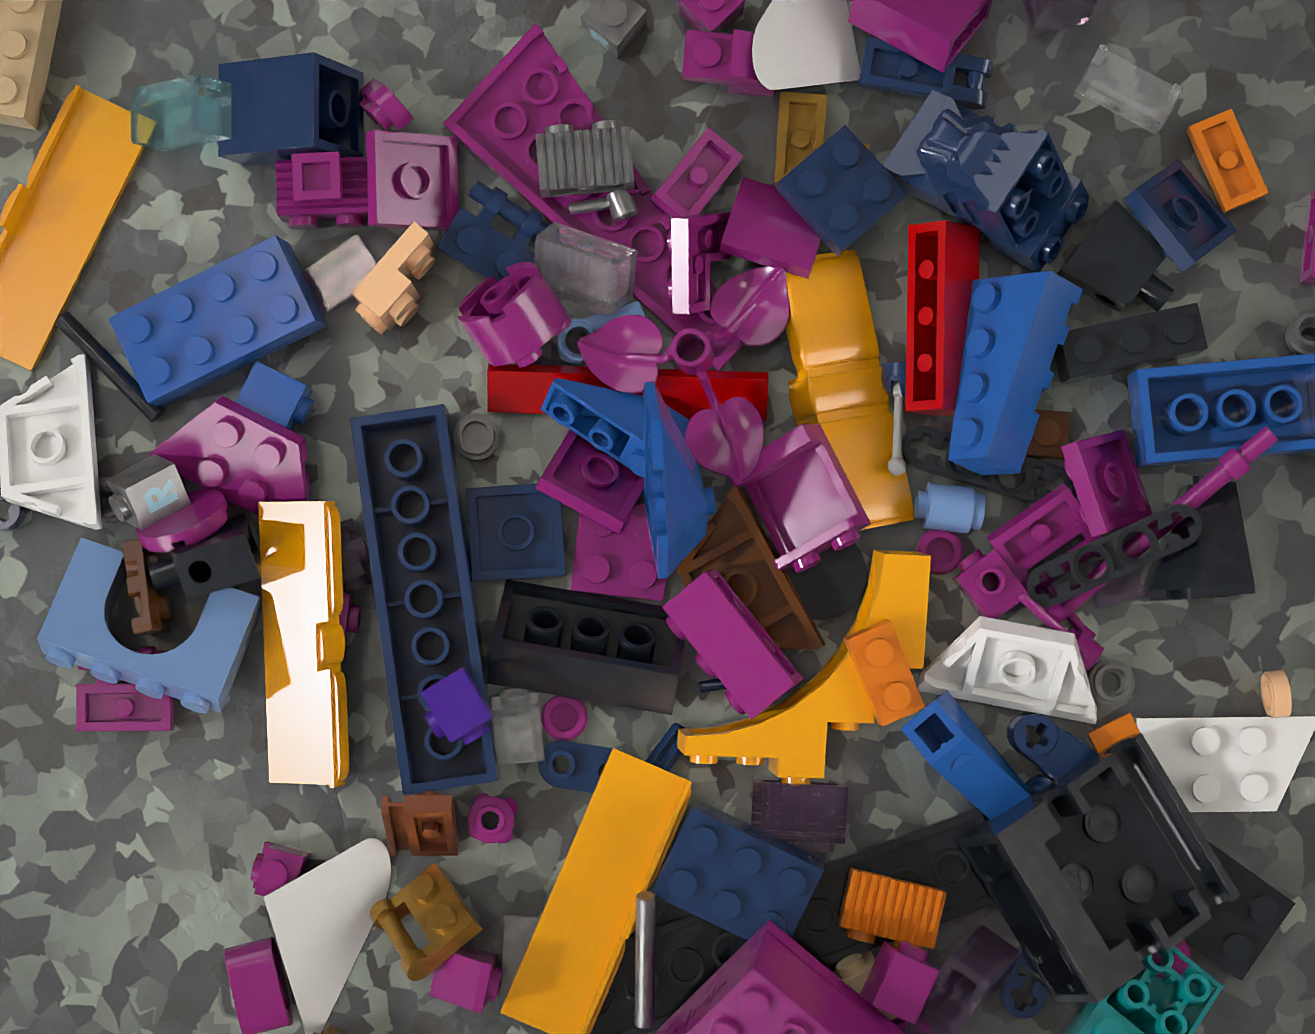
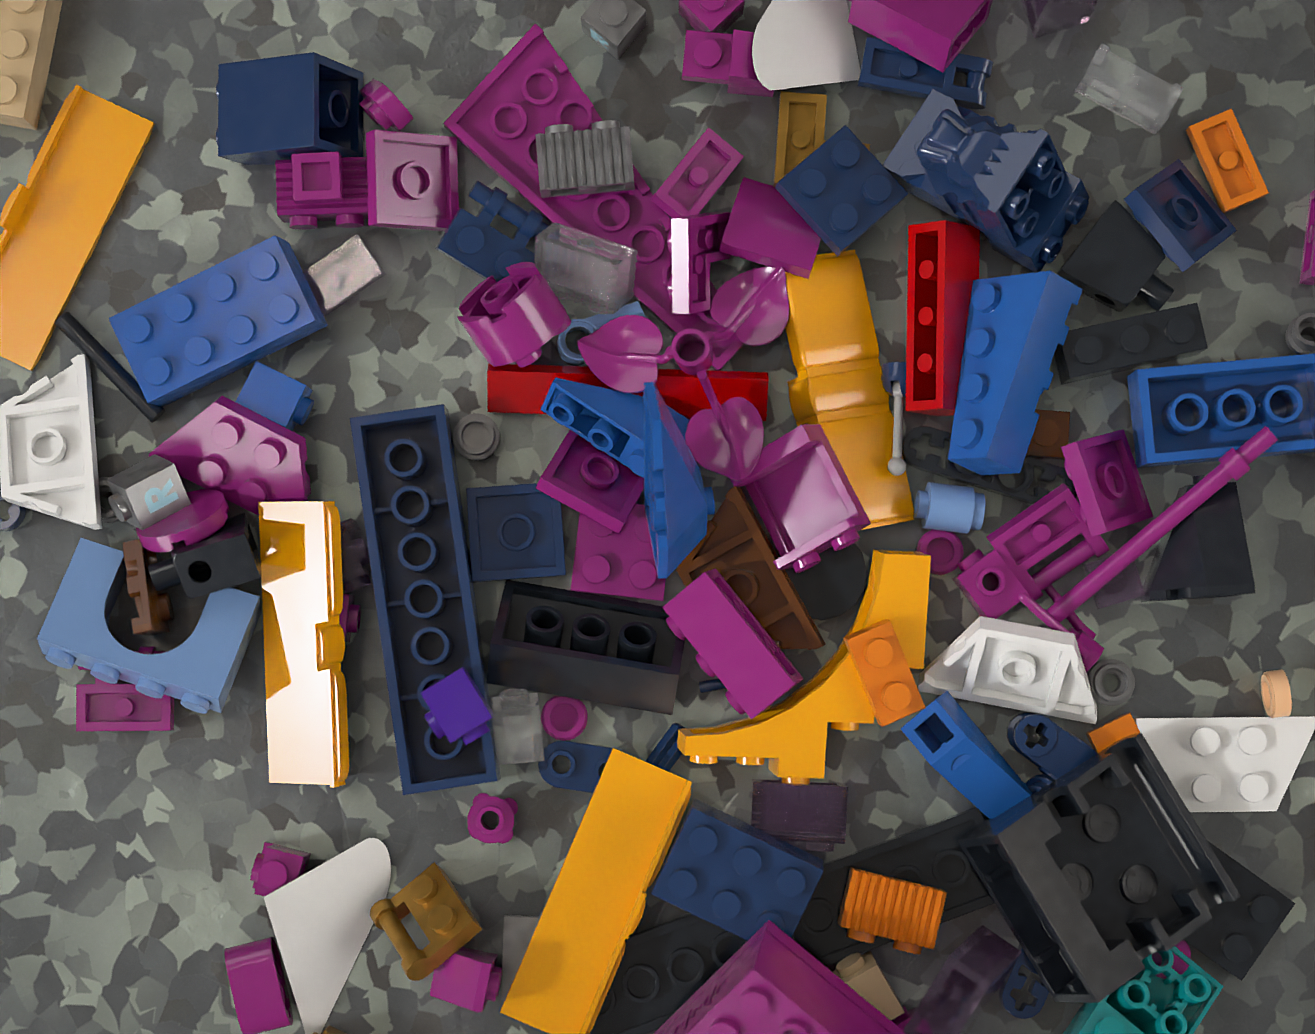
(181, 112): clear light blue panel -> none
(386, 292): light nougat plate -> none
(421, 824): copper plate -> none
(619, 201): flat silver hand -> none
(644, 959): flat silver bar -> none
(900, 980): magenta brick -> none
(1116, 560): black beam -> none

